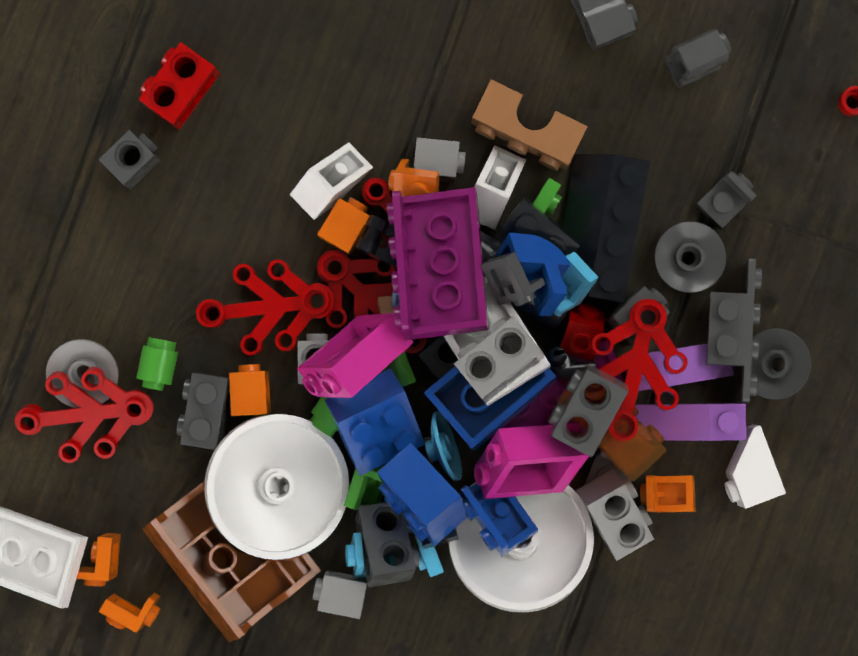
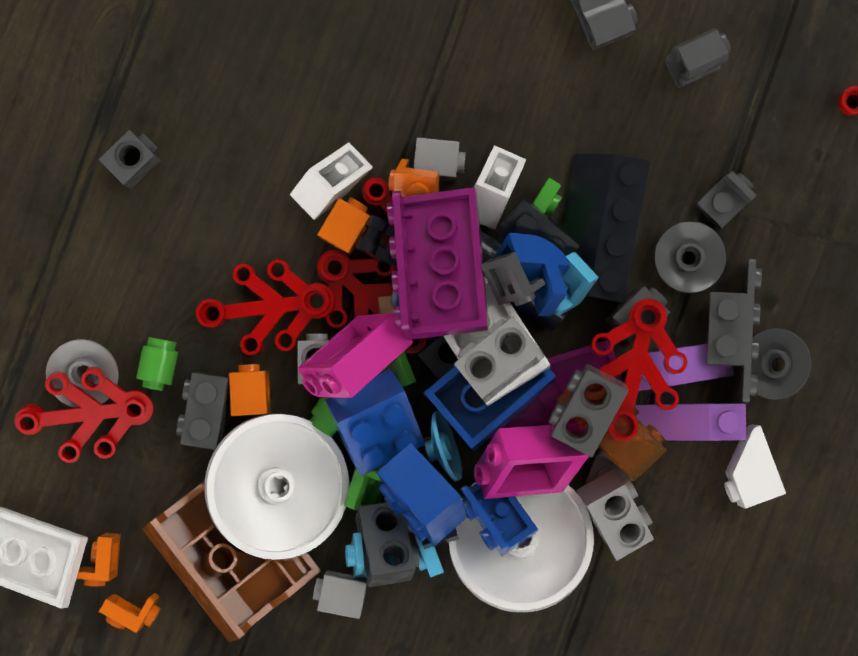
(187, 90): red brick -> none
(498, 117): medium nougat arch -> none
(563, 365): black arm -> none
(581, 327): red bracket -> none
(668, 494): orange bracket -> none

